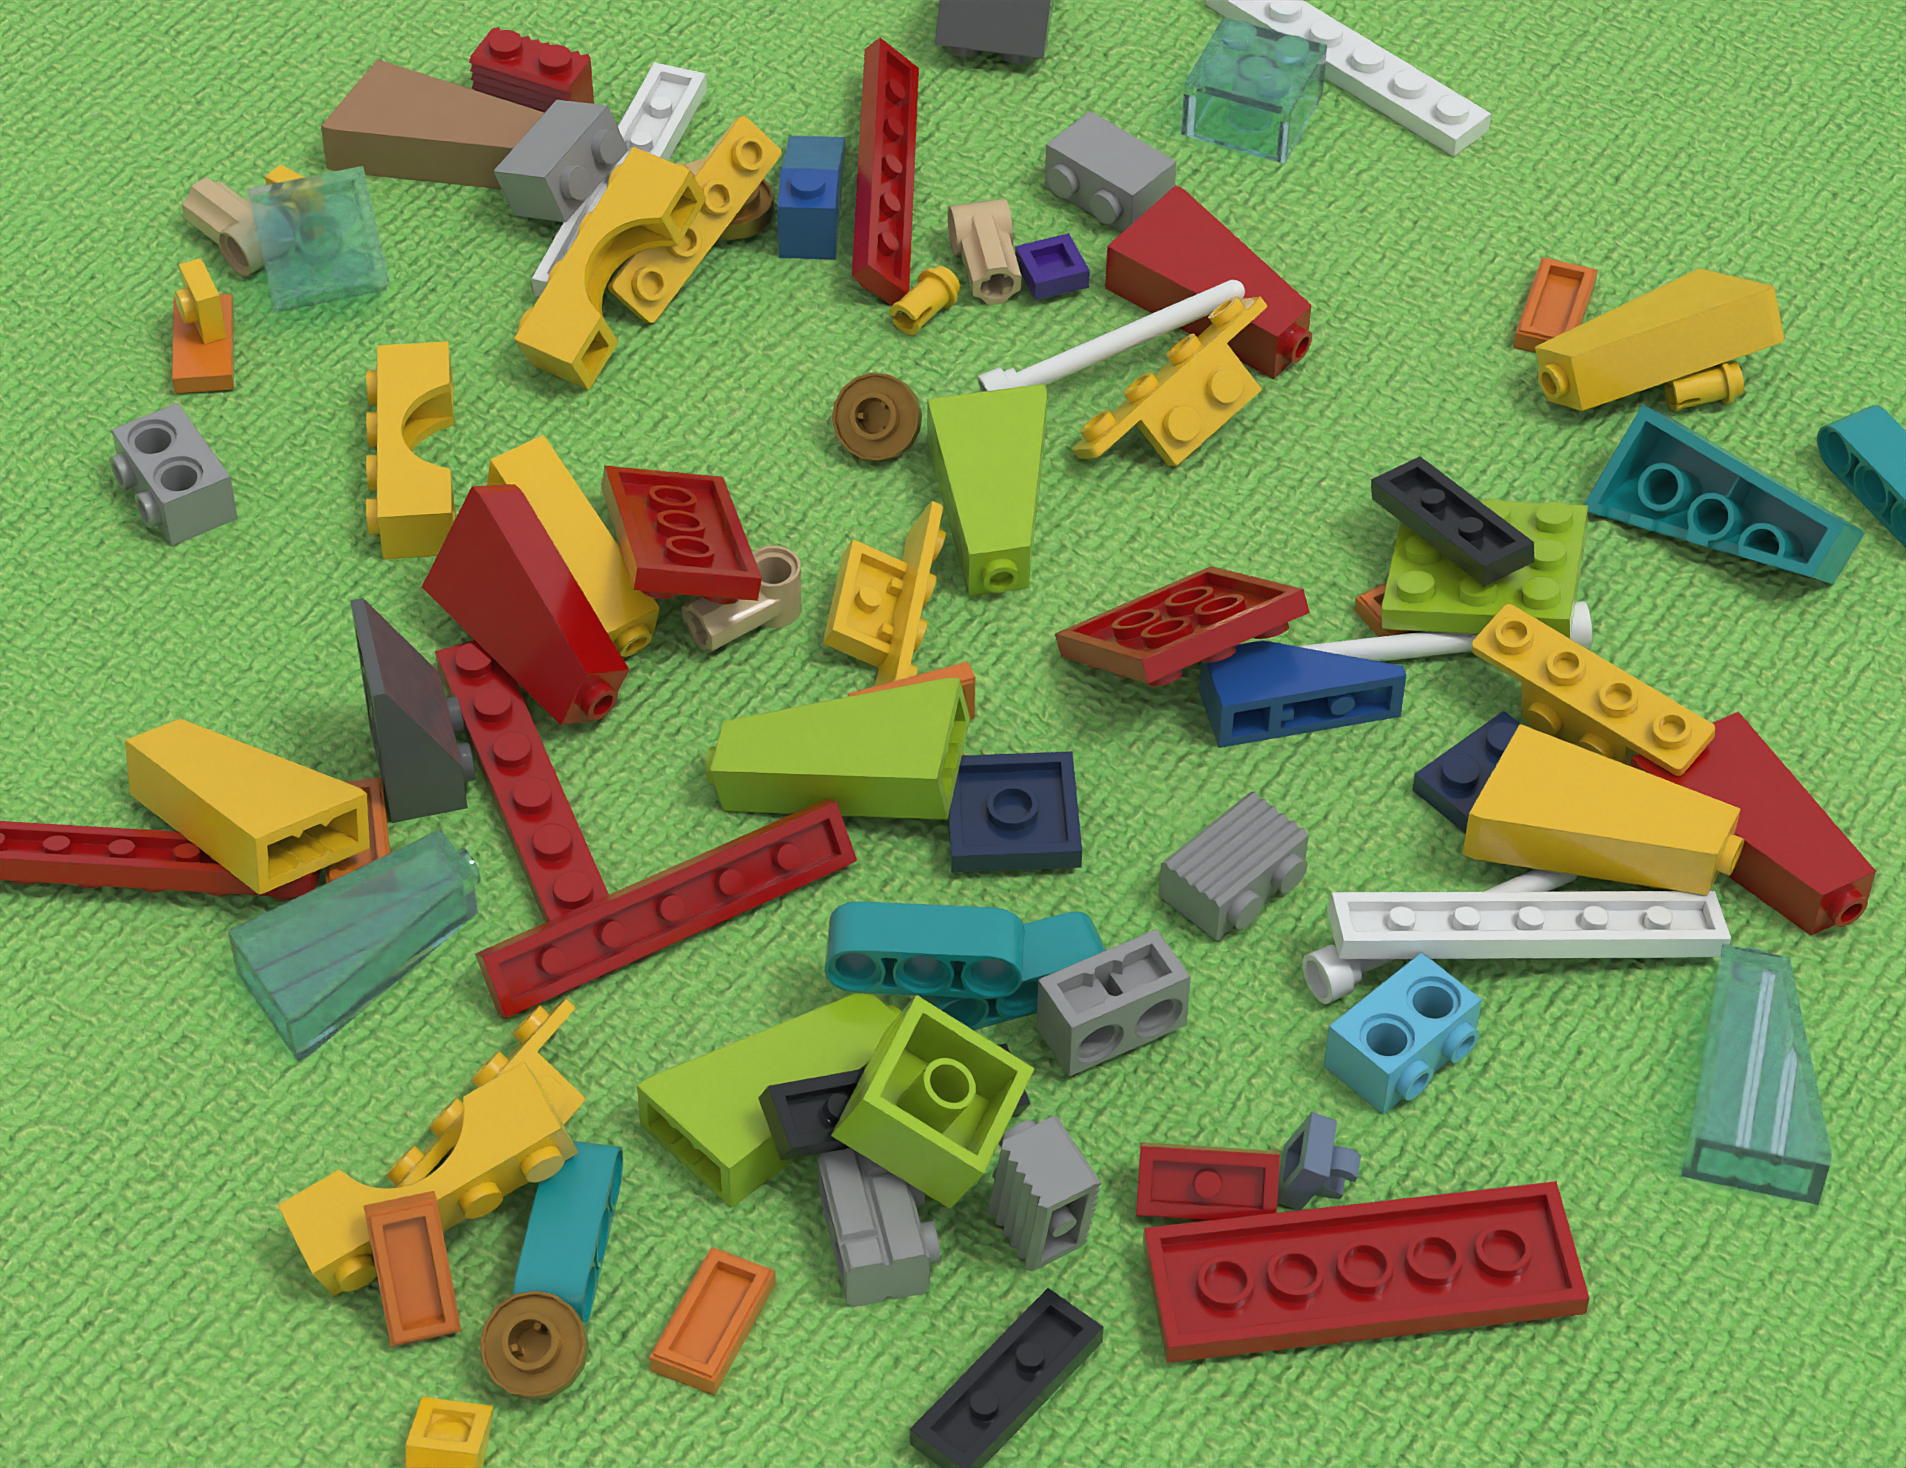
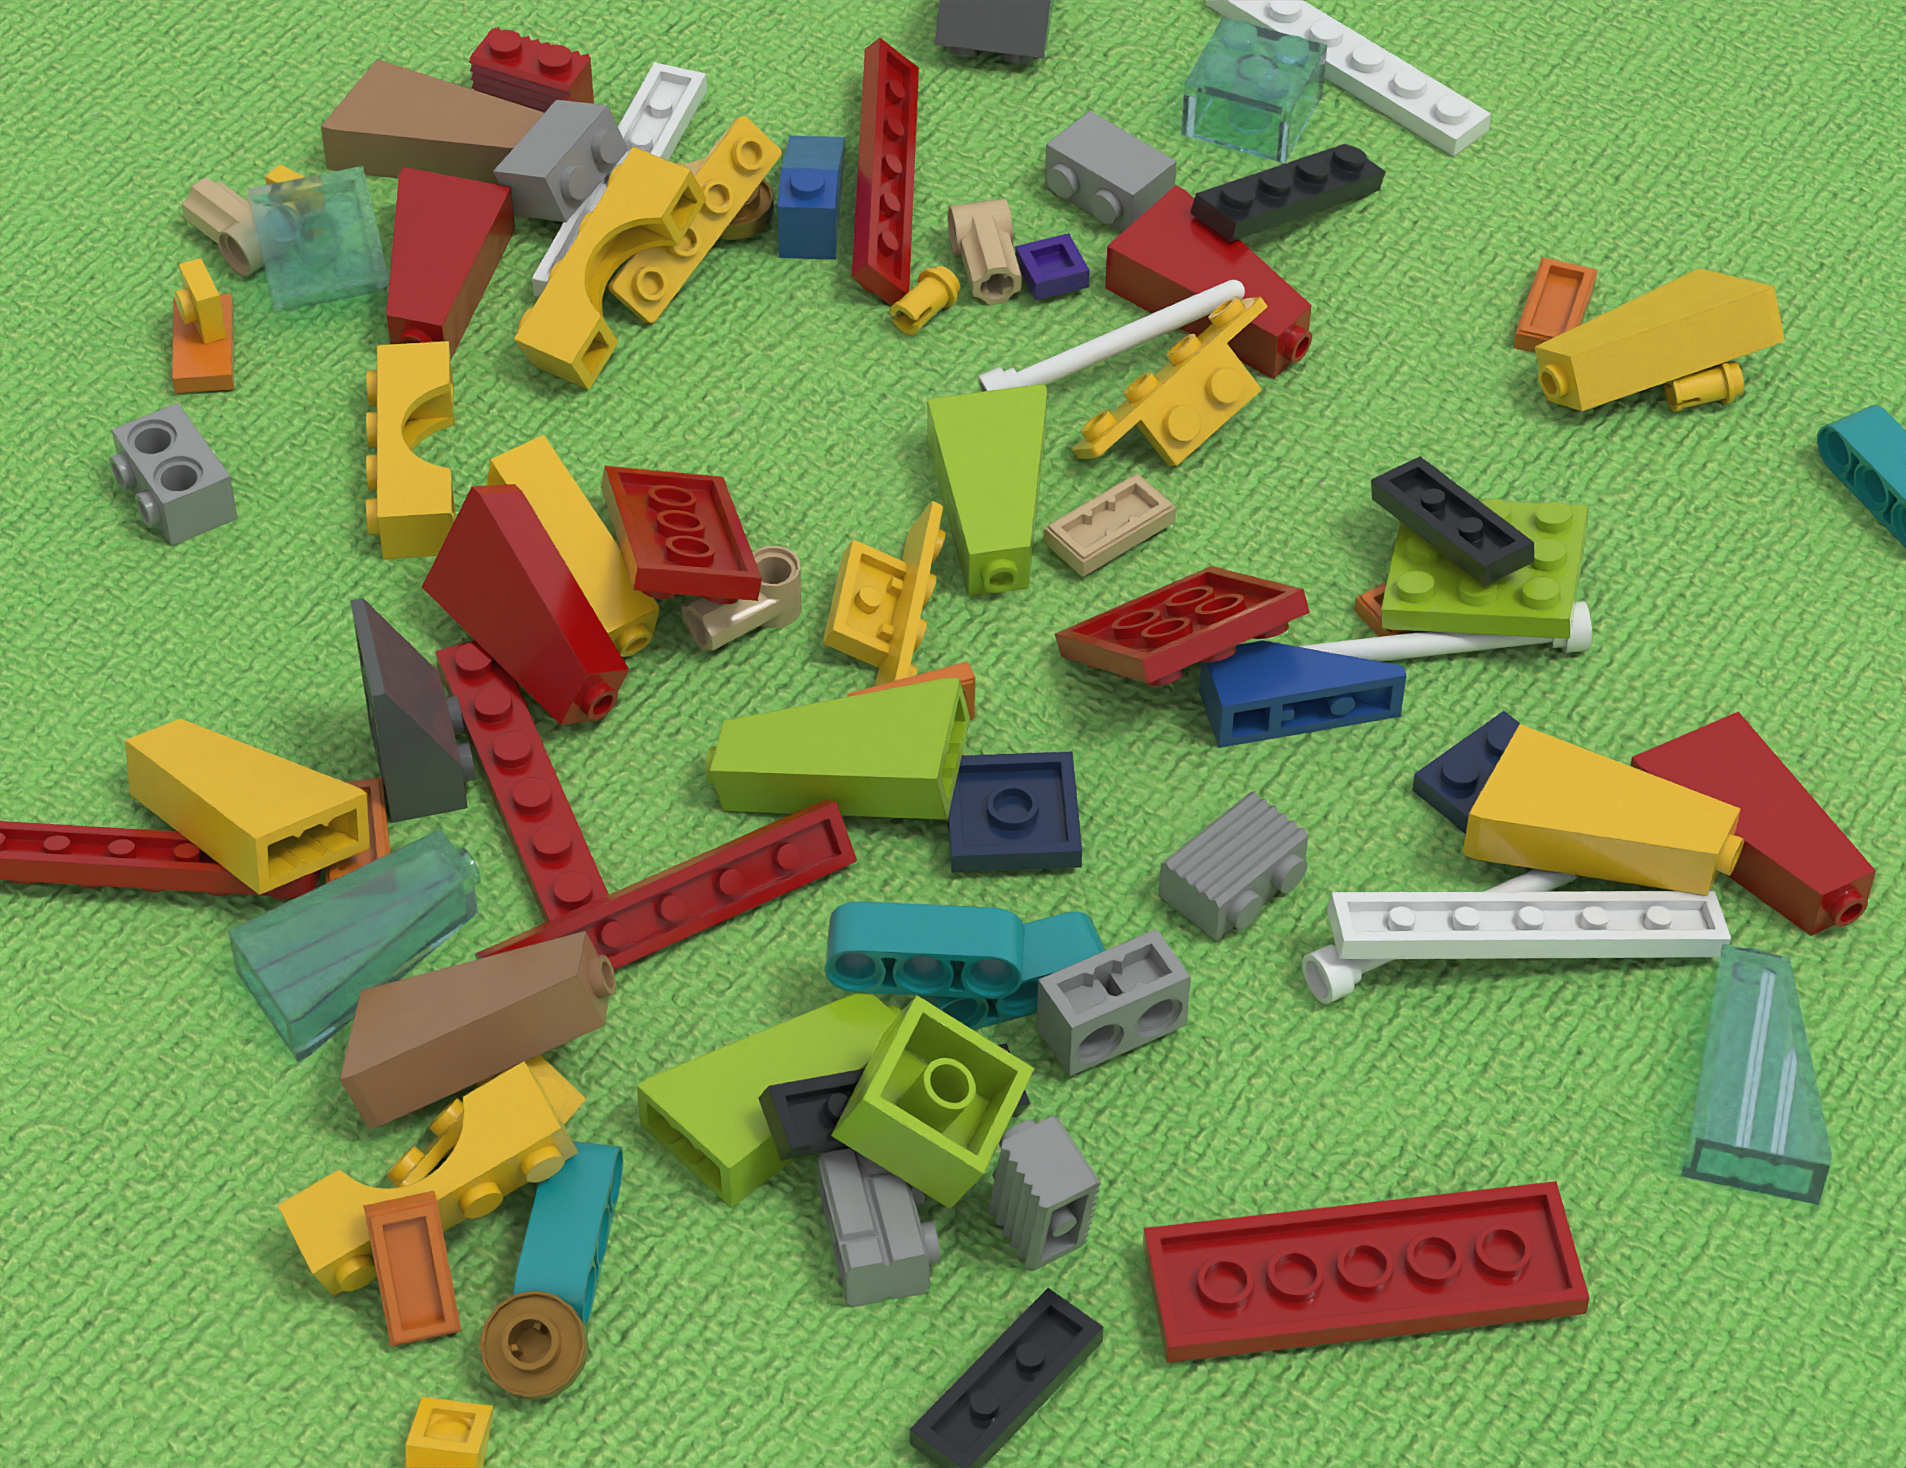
(443, 254): none -> red slope
(470, 1022): none -> medium nougat slope
(712, 1321): orange tile -> none
(877, 417): pearl gold plate -> none
(1109, 524): none -> tan plate
(1206, 1181): red plate -> none
(1287, 192): none -> black plate
(1314, 1164): tile -> none
(1412, 1019): medium azure brick -> none
(1588, 699): yellow bracket -> none
(1705, 495): teal wedge -> none

